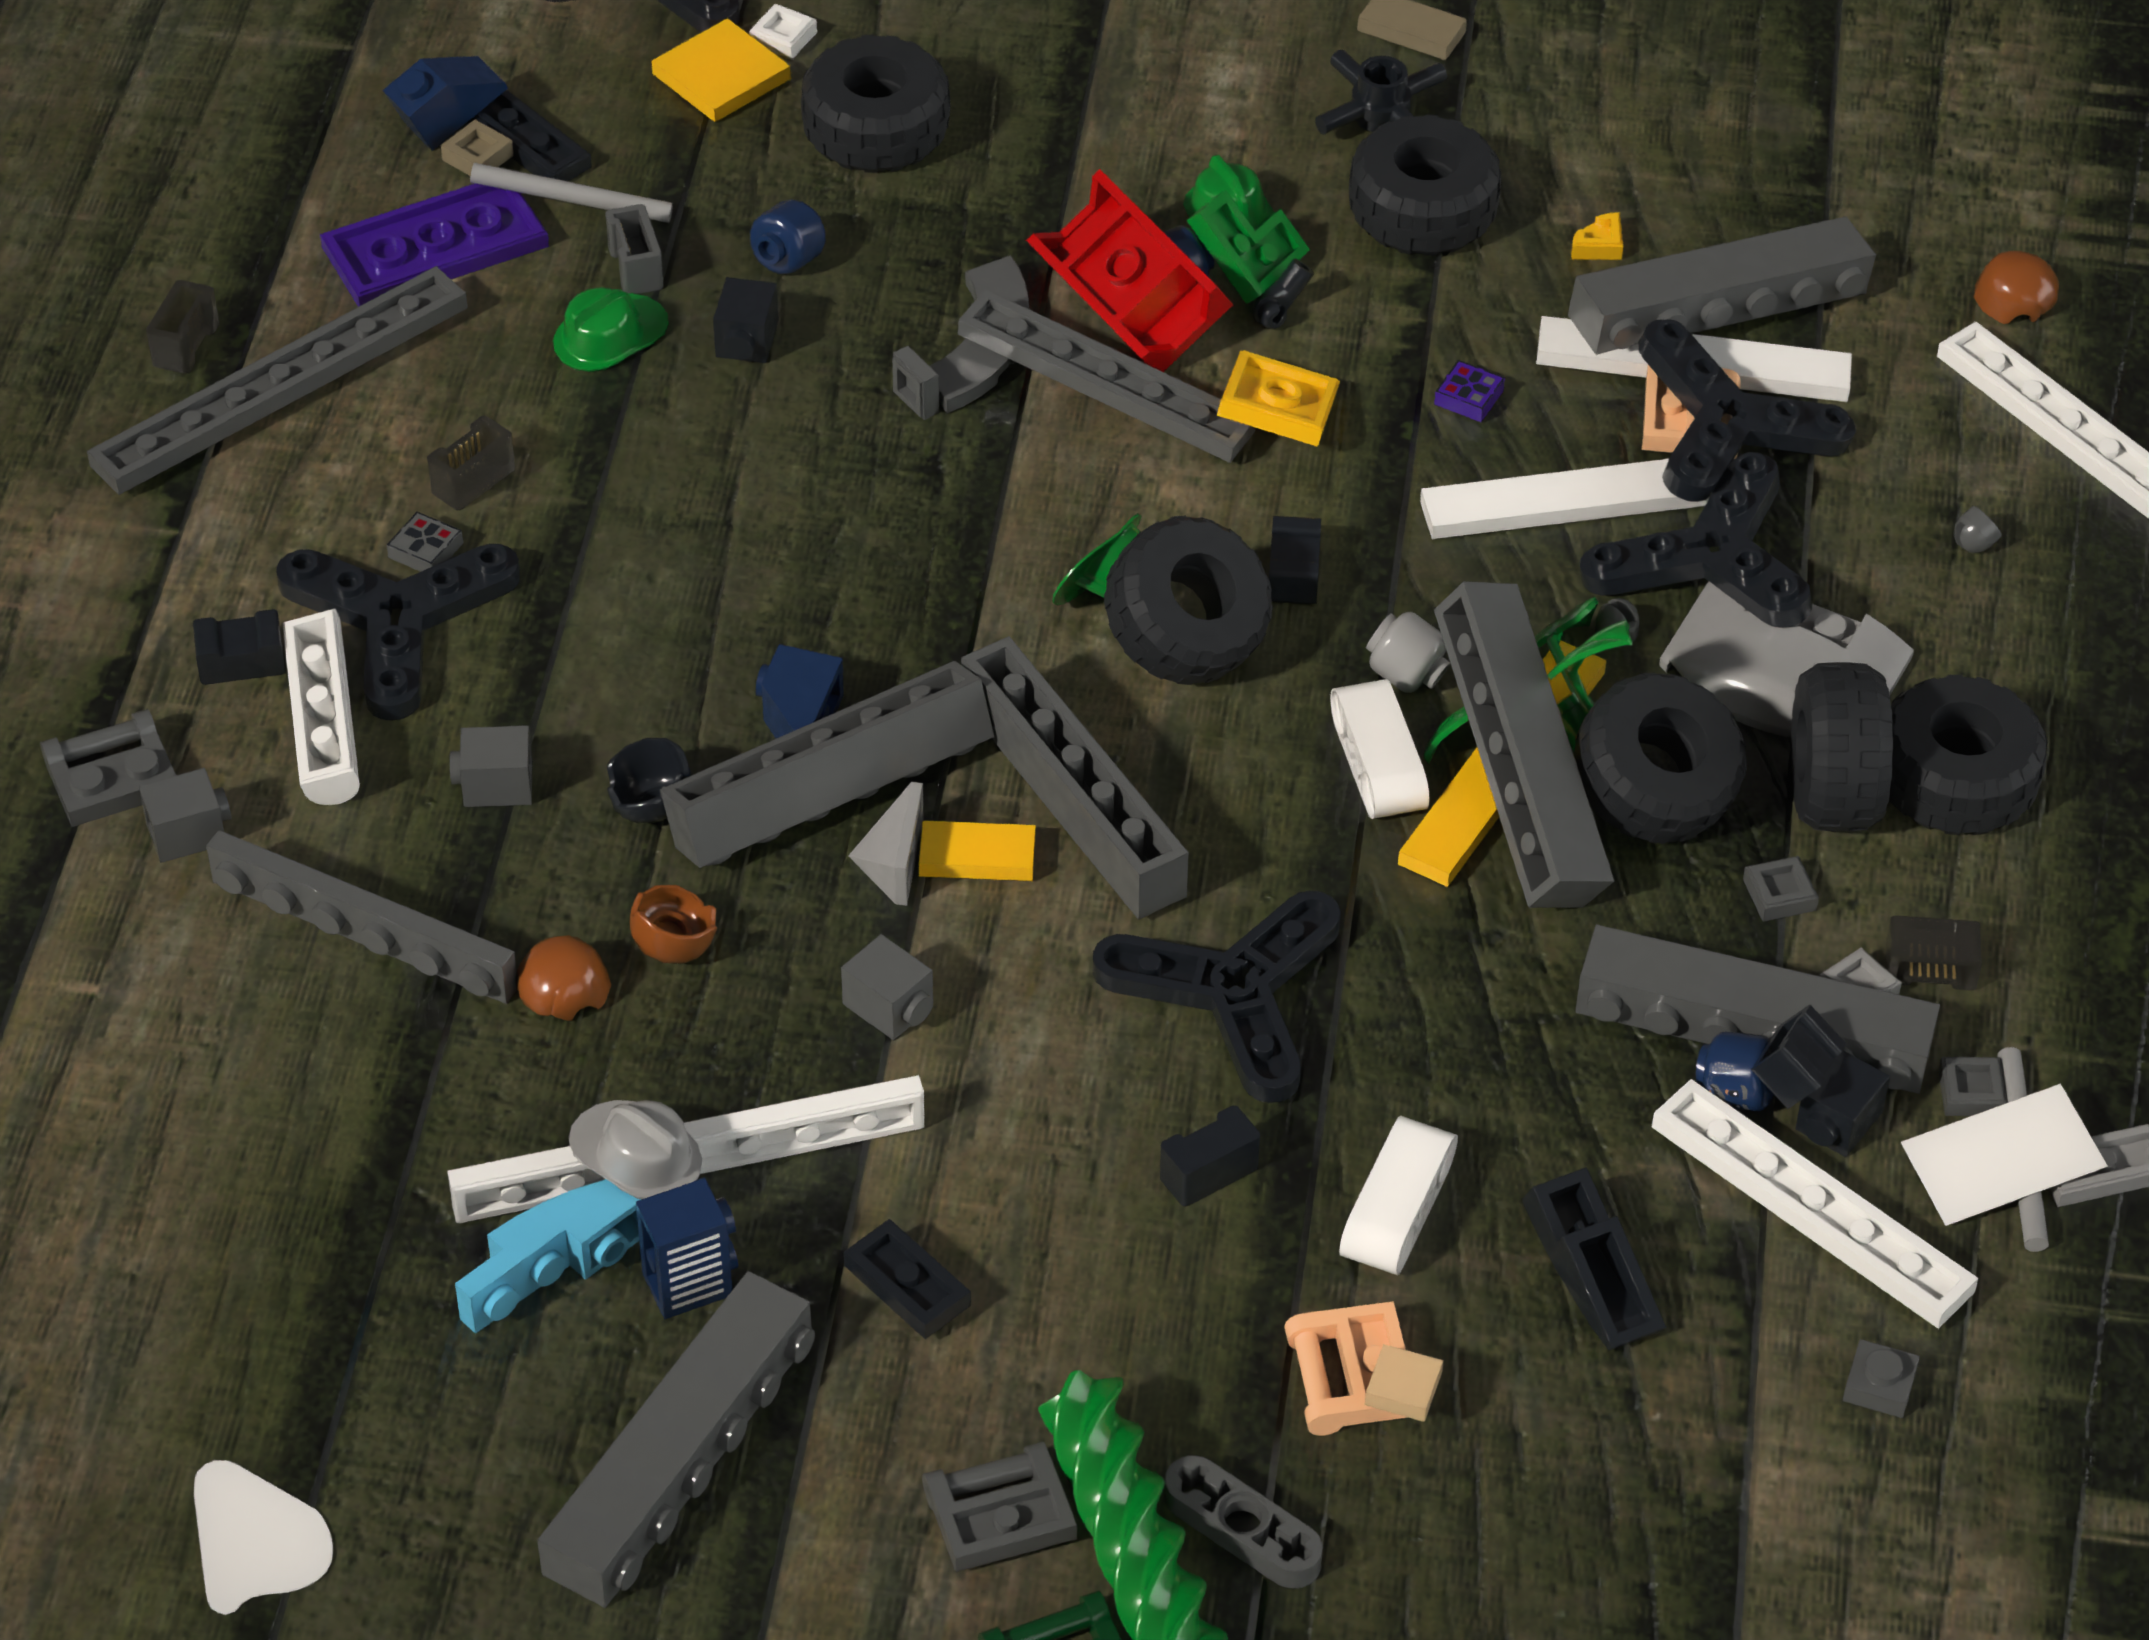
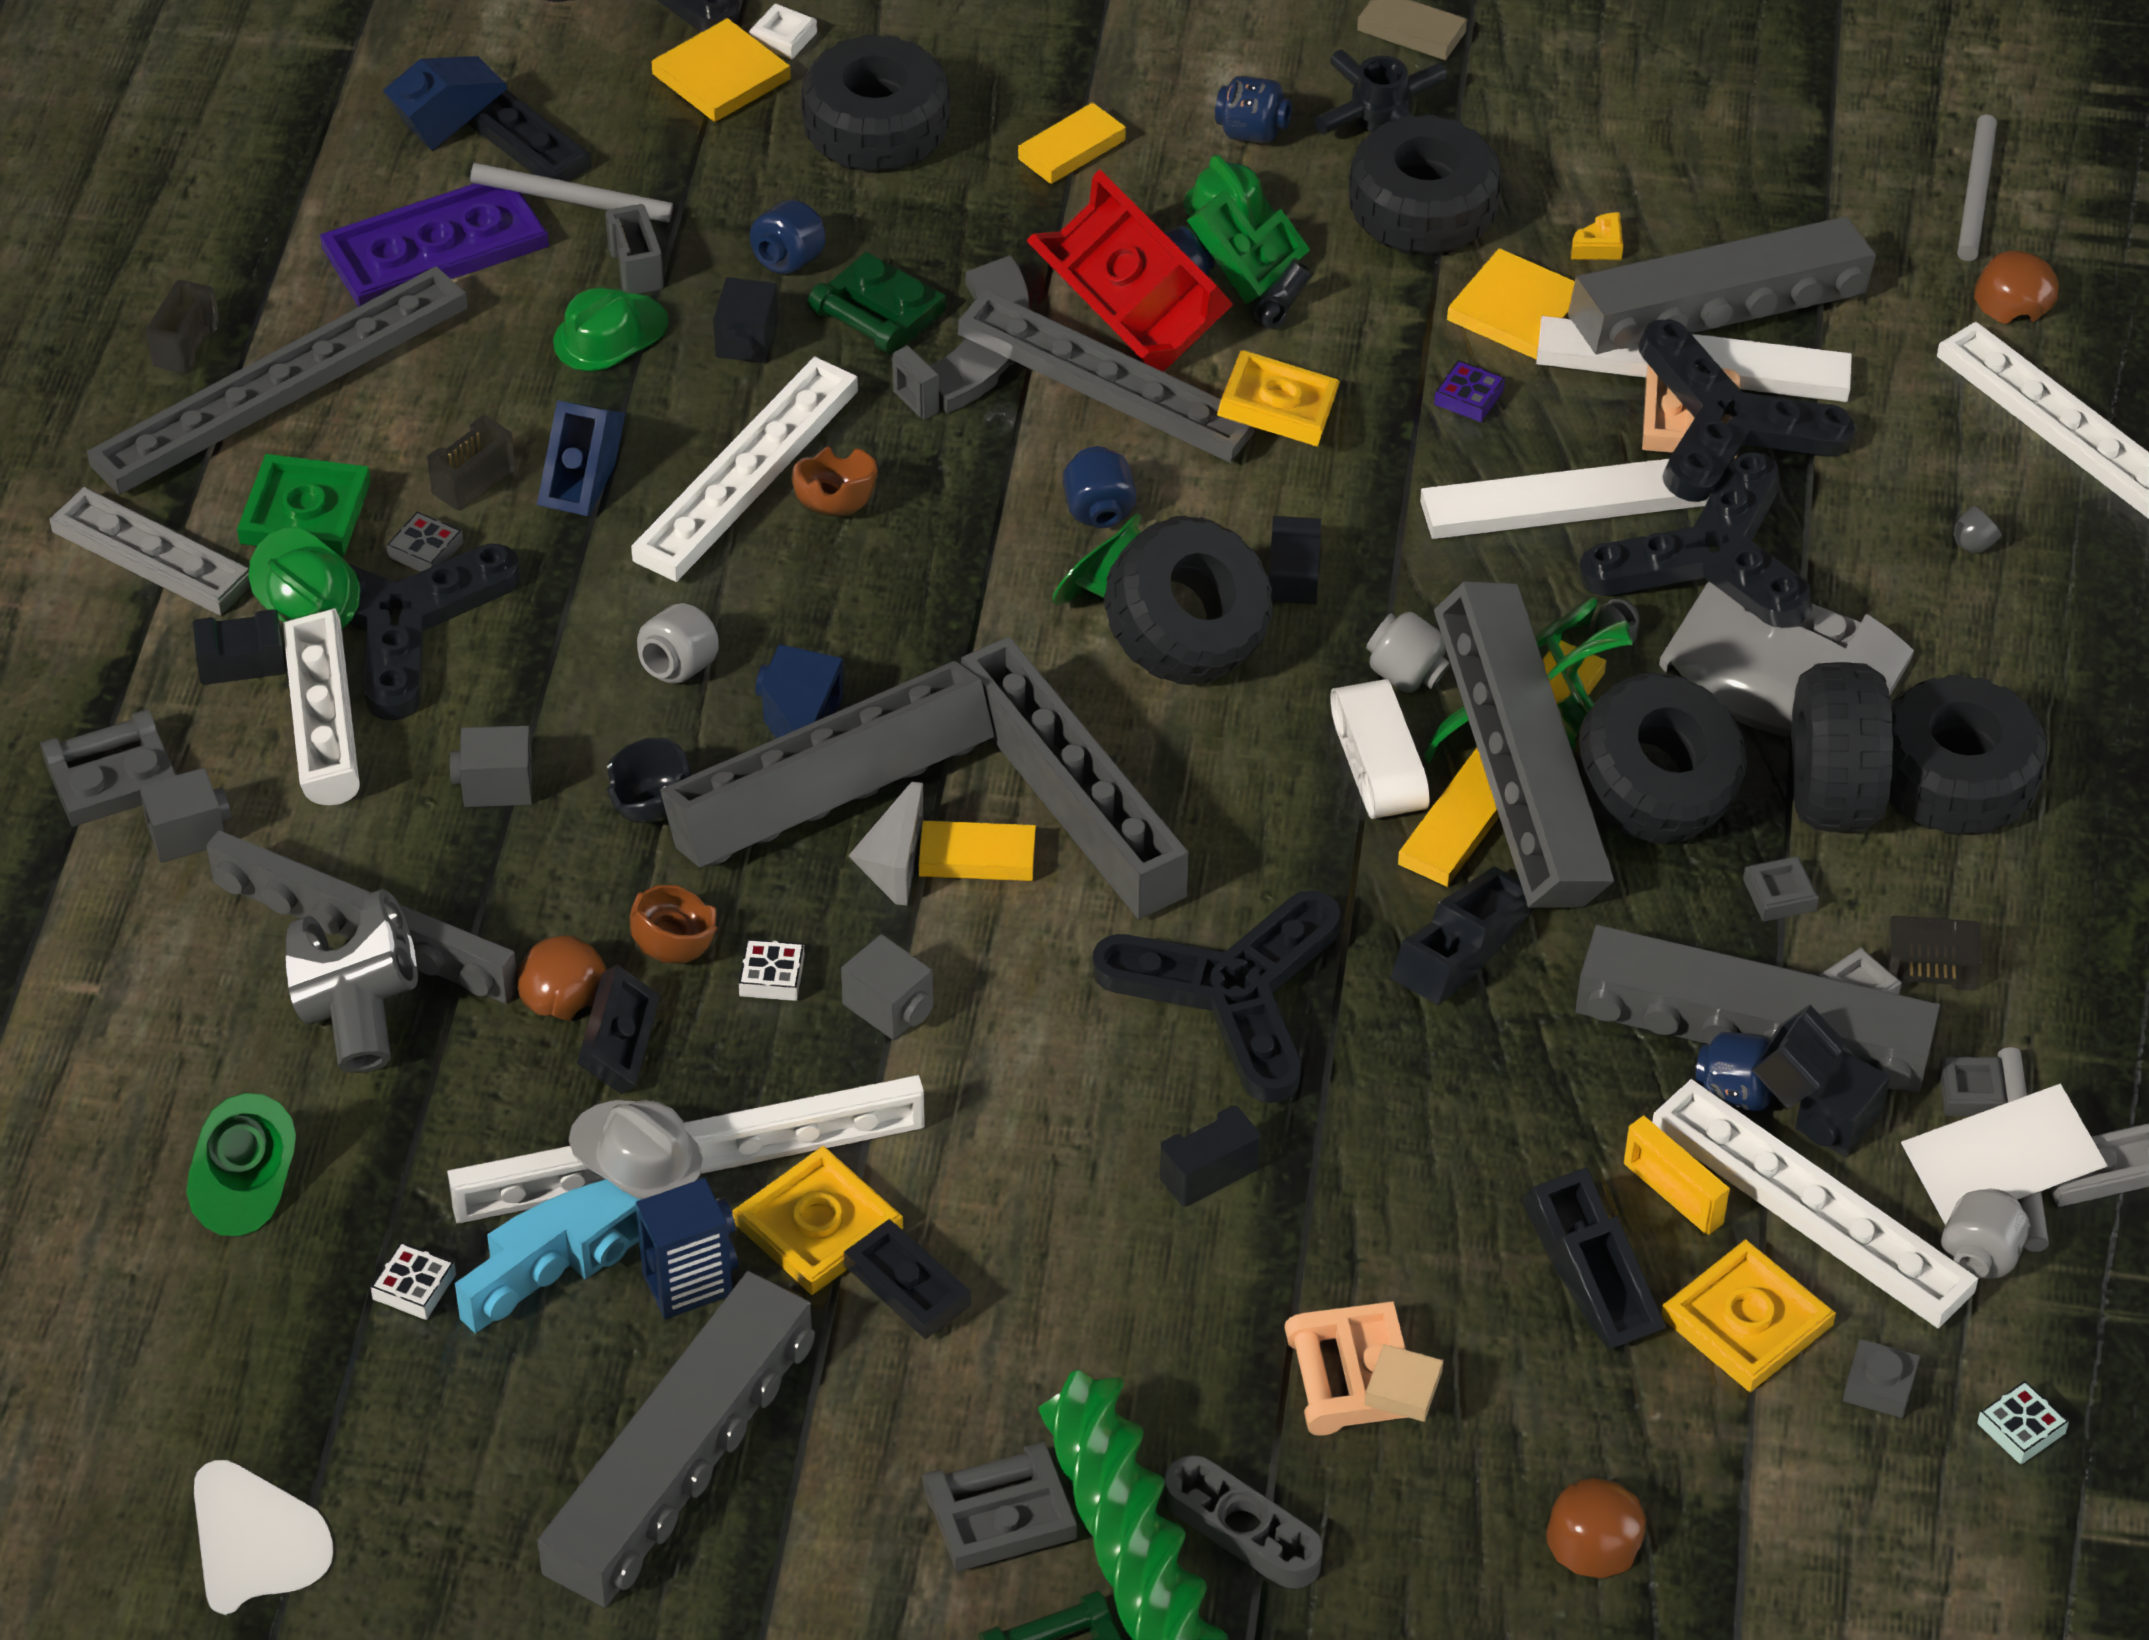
(151, 550): none -> light grey tile
(240, 1164): none -> green piece
(302, 577): none -> green piece
(305, 495): none -> green plate
(353, 979): none -> dark grey connector
(413, 1280): none -> white tile
(476, 145): dark tan plate -> none
(579, 456): none -> dark blue slope
(618, 1029): none -> black plate
(677, 643): none -> light grey head
(744, 469): none -> white plate
(771, 969): none -> white tile
(813, 1217): none -> yellow tile
(833, 483): none -> dark orange hair
(884, 292): none -> dark green plate
(1071, 143): none -> yellow tile
(1099, 485): none -> dark blue head
(1252, 109): none -> dark blue head
(1398, 1195): white beam -> none
(1461, 936): none -> black slope
(1509, 301): none -> yellow tile
(1596, 1528): none -> dark orange hair
(1676, 1175): none -> yellow tile
(1748, 1315): none -> yellow tile
(1977, 188): none -> light grey bar
(1986, 1231): none -> light grey head
(2023, 1422): none -> light aqua tile

